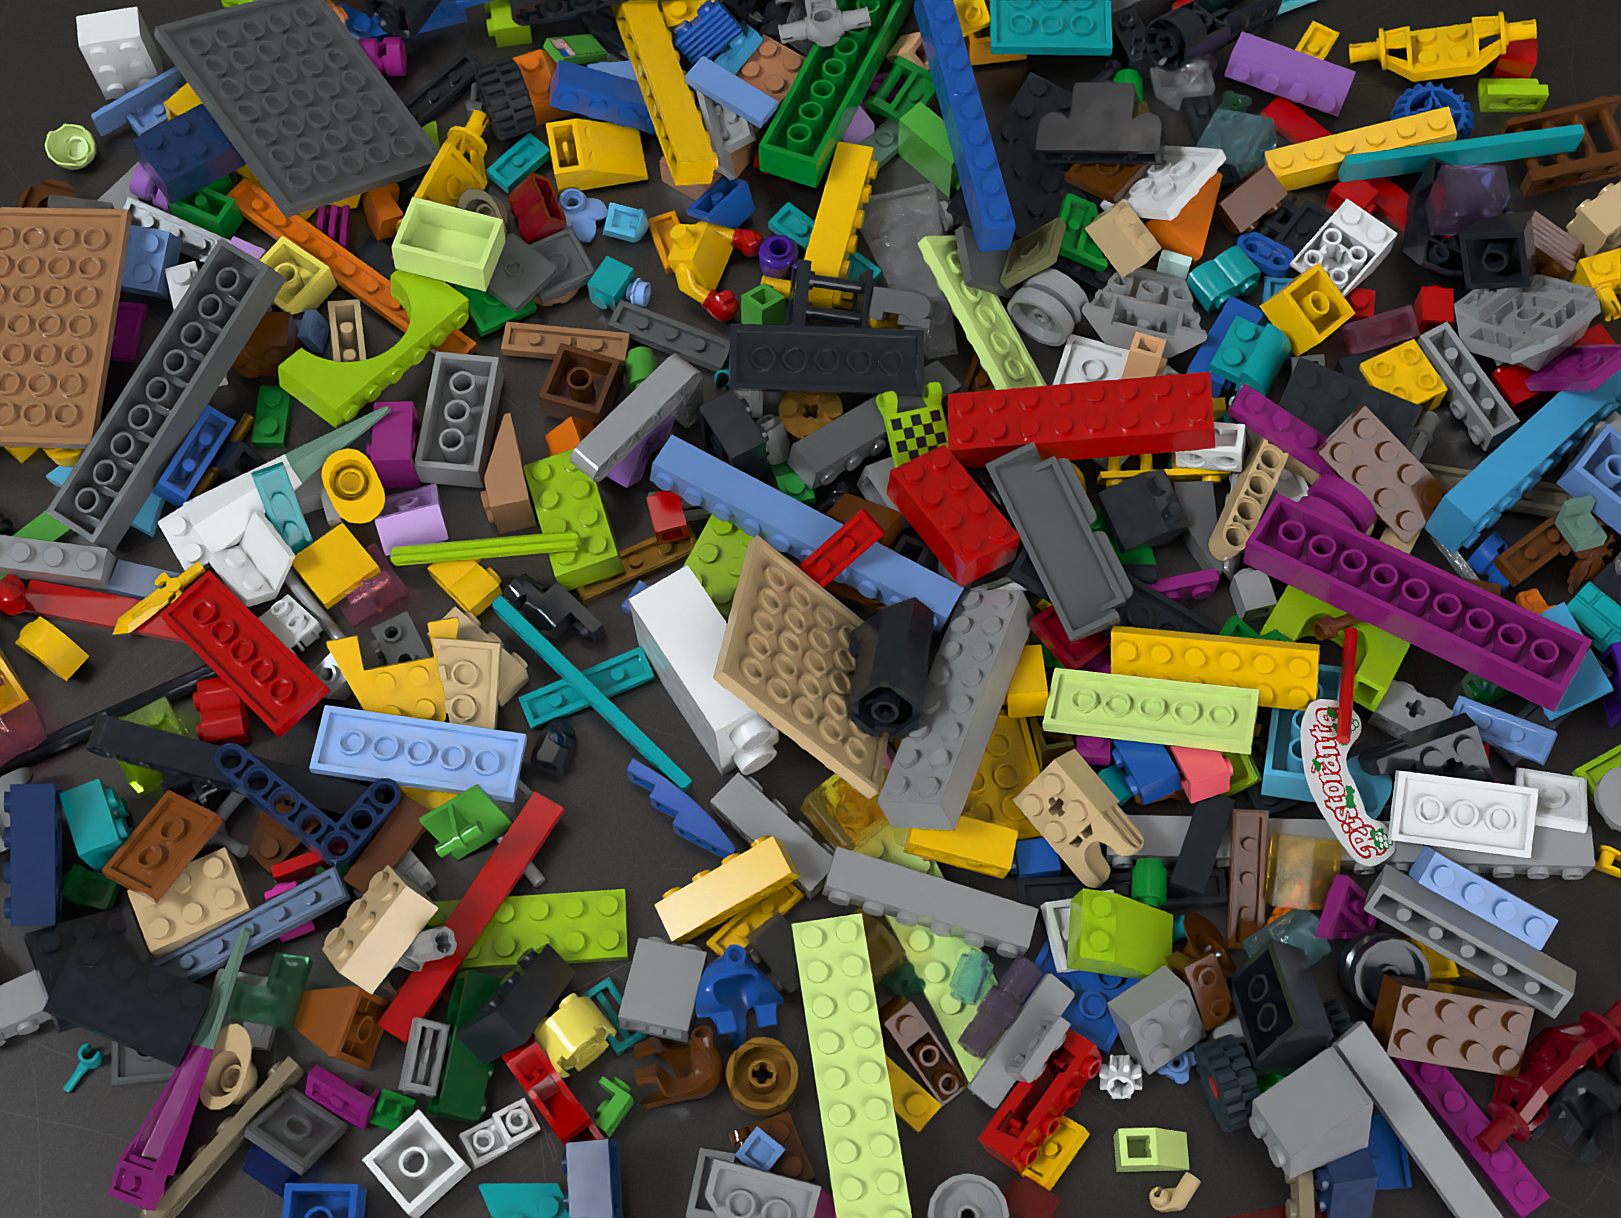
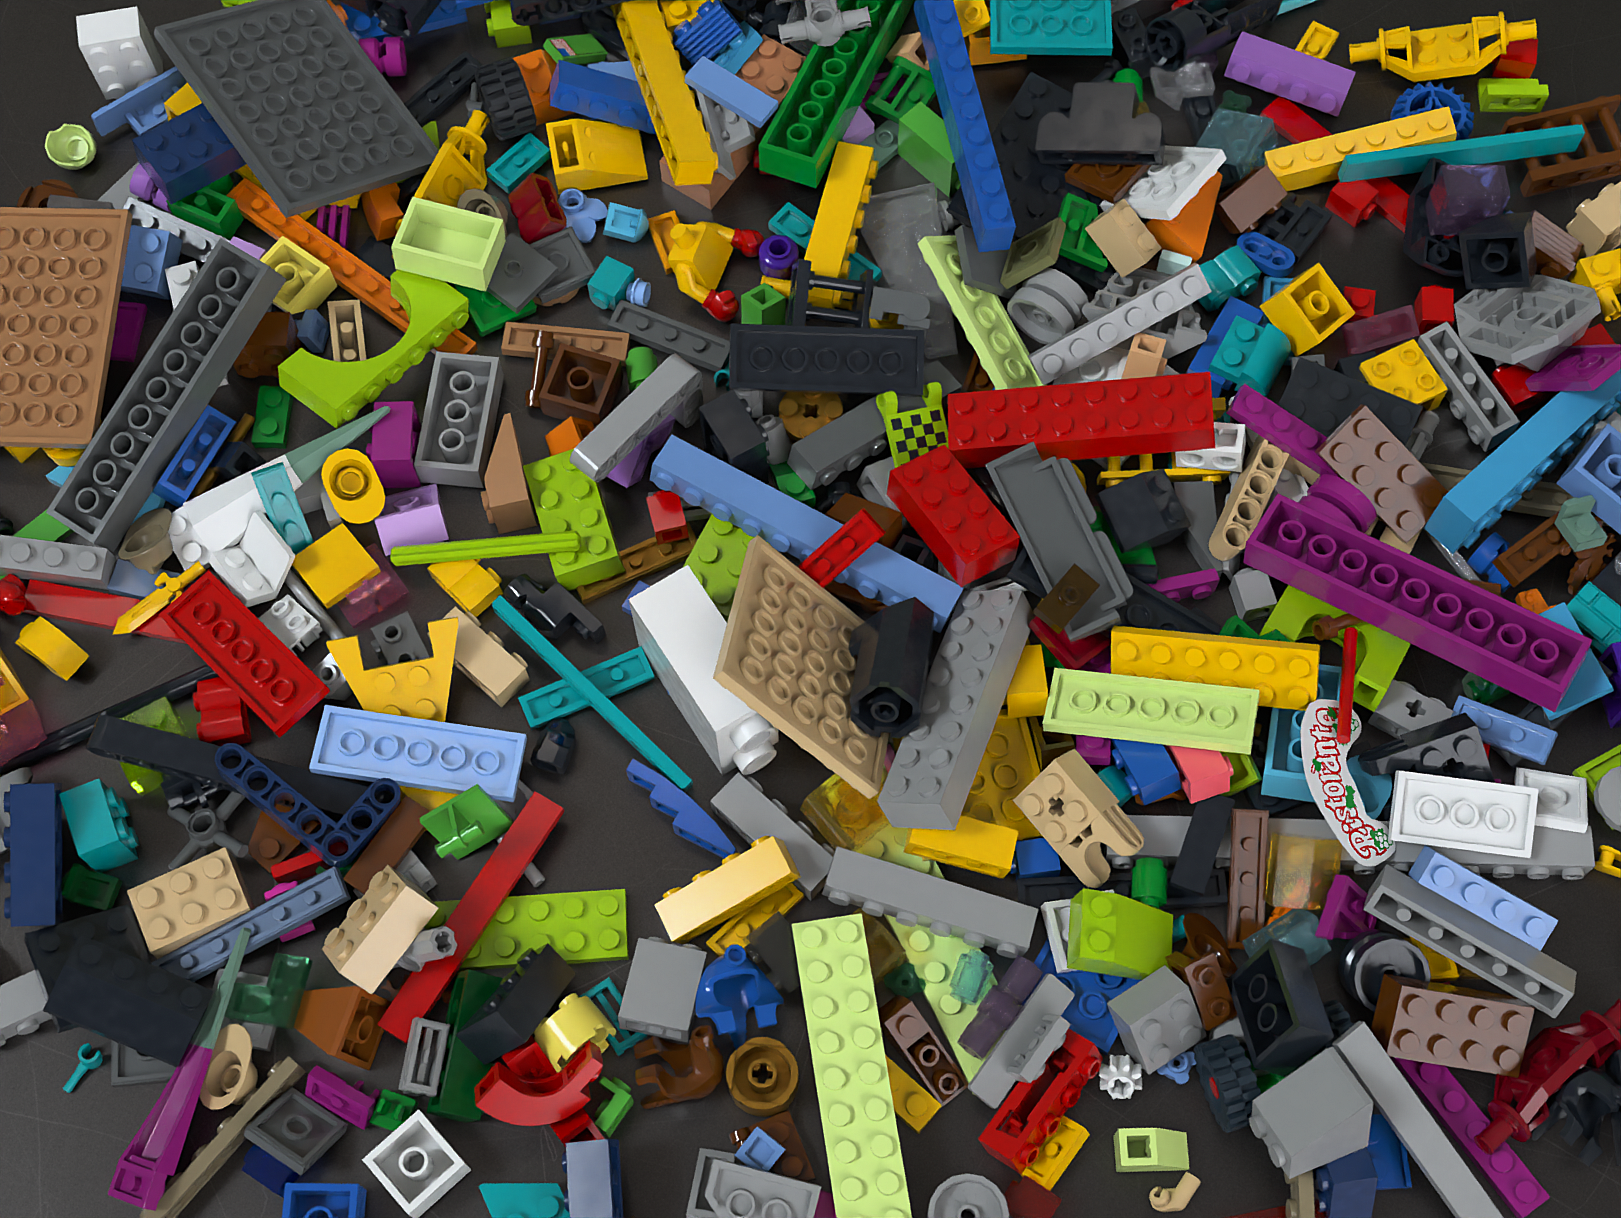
(148, 541): none -> dark tan piece
(162, 846): dark orange plate -> none
(470, 680): tan wing -> none
(499, 1133): white slope -> none
(539, 1100): none -> red arch
(542, 342): none -> reddish brown bar
(724, 203): blue slope -> none
(1066, 598): none -> dark brown plate
(1119, 323): none -> light grey plate
(1347, 247): white slope -> none

